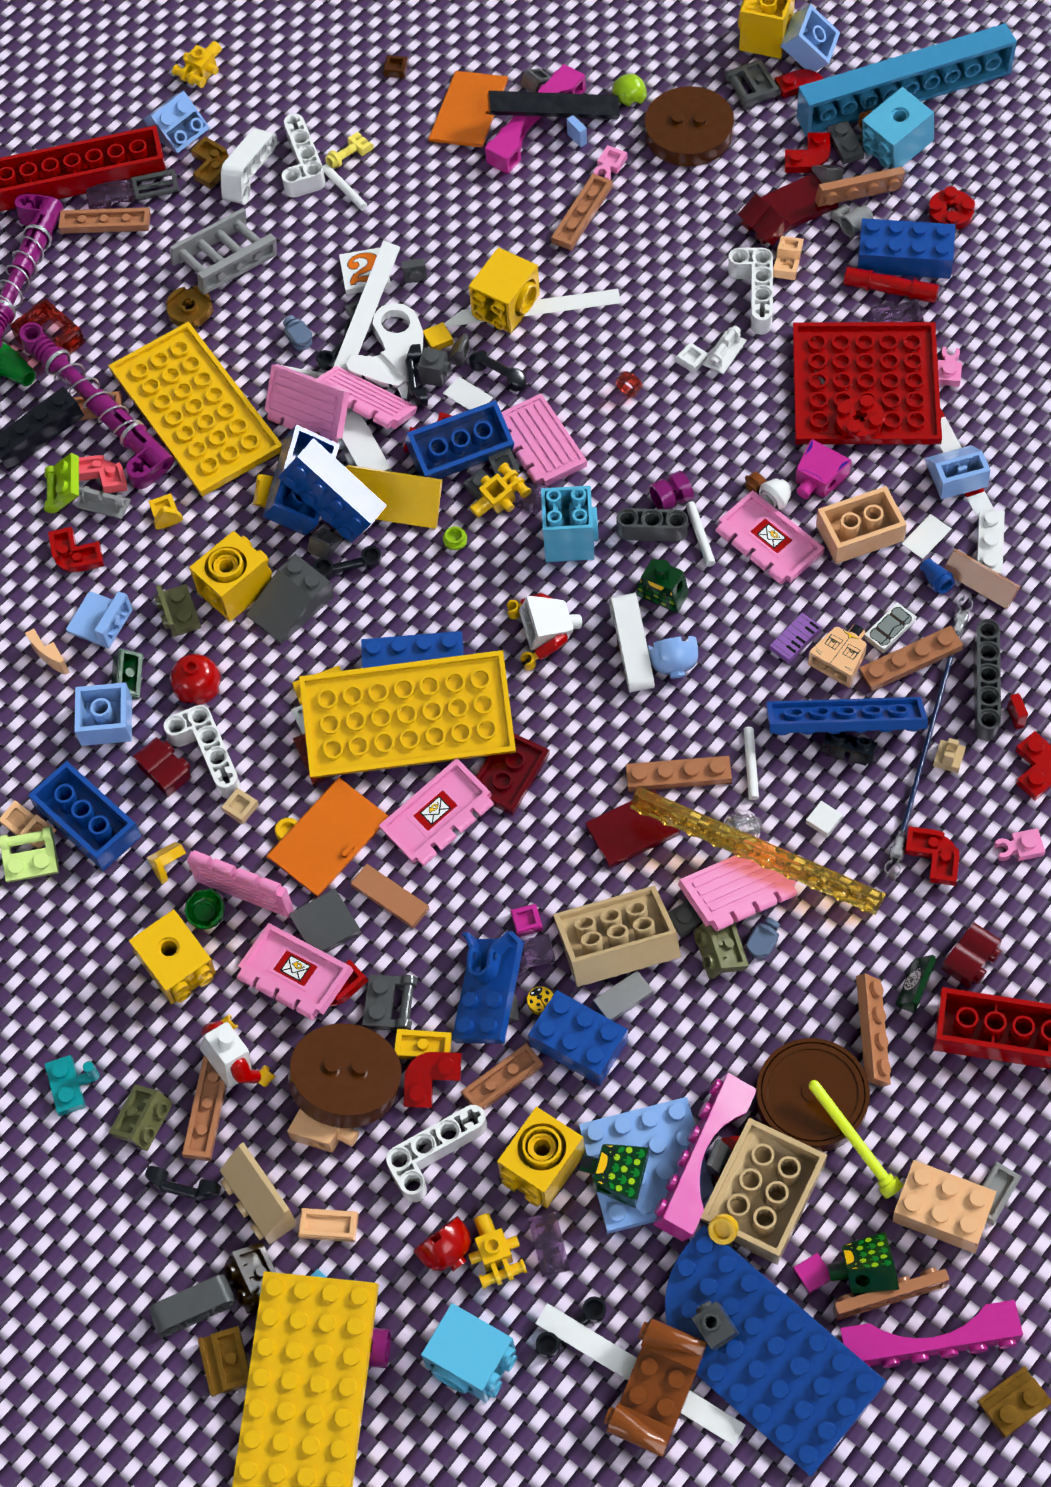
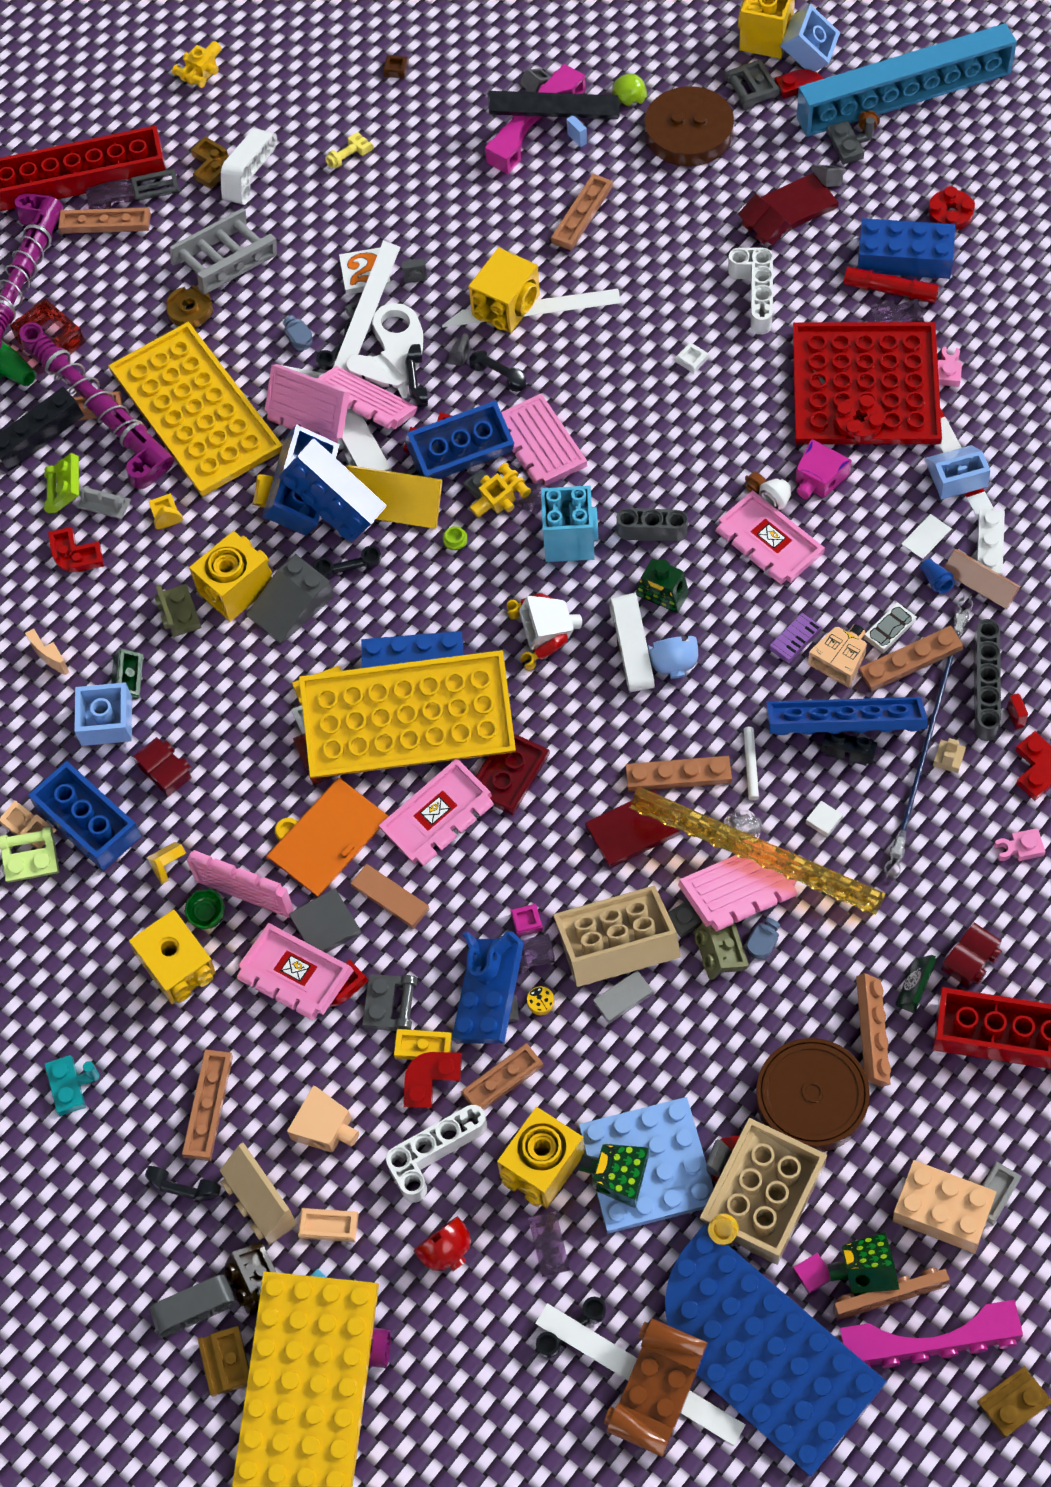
(100, 618): light blue bracket -> none
(110, 474): coral plate -> none
(141, 1117): olive bracket -> none
(177, 122): light blue slope -> none
(195, 679): red cylinder -> none
(212, 752): white beam -> none
(230, 1055): white torso -> none
(240, 806): tan tile -> none
(309, 173): white beam -> none
(323, 543): flat silver slope -> none
(344, 187): white bar -> none
(344, 1075): reddish brown brick -> none
(433, 367): dark grey brick -> none
(438, 337): yellow tile -> none
(465, 110): orange container -> none
(467, 394): white sticker -> none
(469, 1354): medium azure brick -> none
(495, 1252): yellow piece -> none
(502, 457): dark grey plate -> none
(578, 1037): blue brick -> none
(610, 161): bright pink plate -> none
(632, 380): clear red piece -> none
(672, 491): magenta wheel -> none
(683, 1205): arch -> none
(700, 534): white bar -> none
(714, 1325): dark grey brick -> none
(725, 350): white hinge -> none
(788, 258): light nougat slope -> none
(816, 154): red plate -> none
(851, 222): light grey piece -> none
(859, 186): nougat plate -> none
(861, 525): light nougat brick -> none
(888, 1183): neon yellow piece -> none
(898, 129): medium azure brick -> none
(939, 848): red plate -> none

